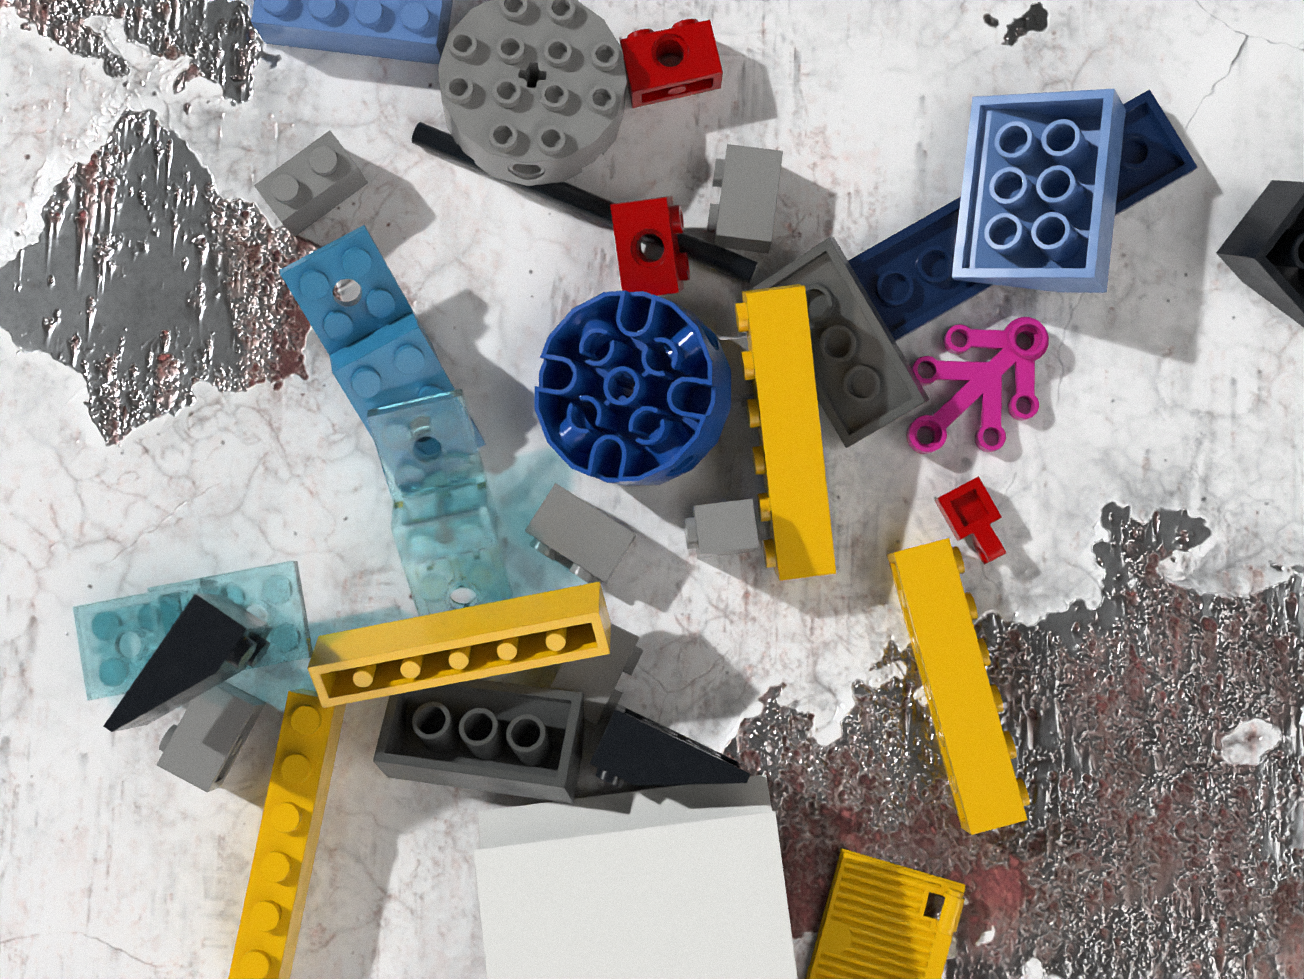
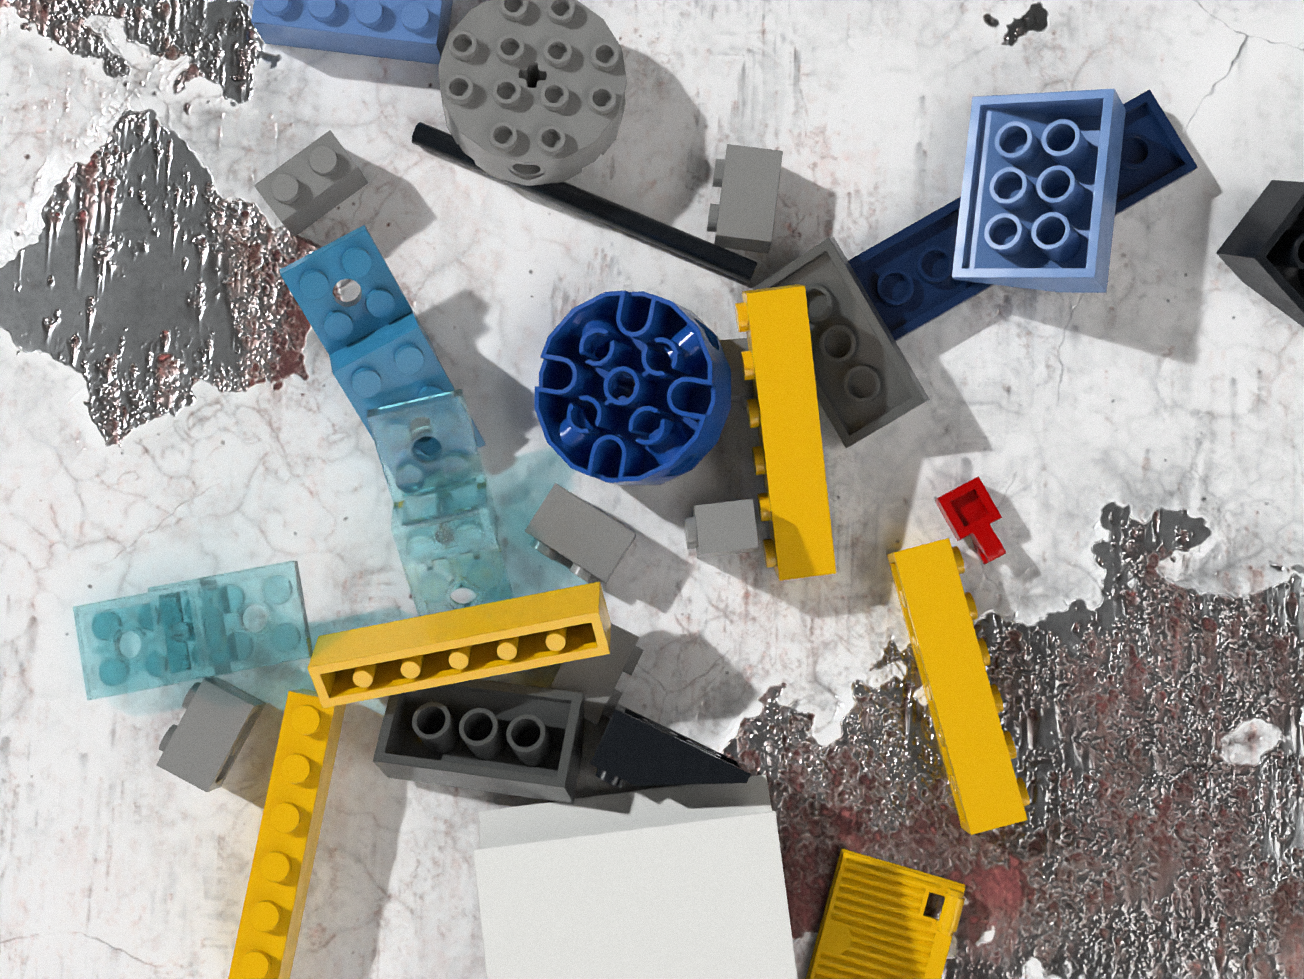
(202, 649): black slope -> none
(630, 225): red brick -> none
(653, 82): red brick -> none
(983, 380): dark pink plant -> none

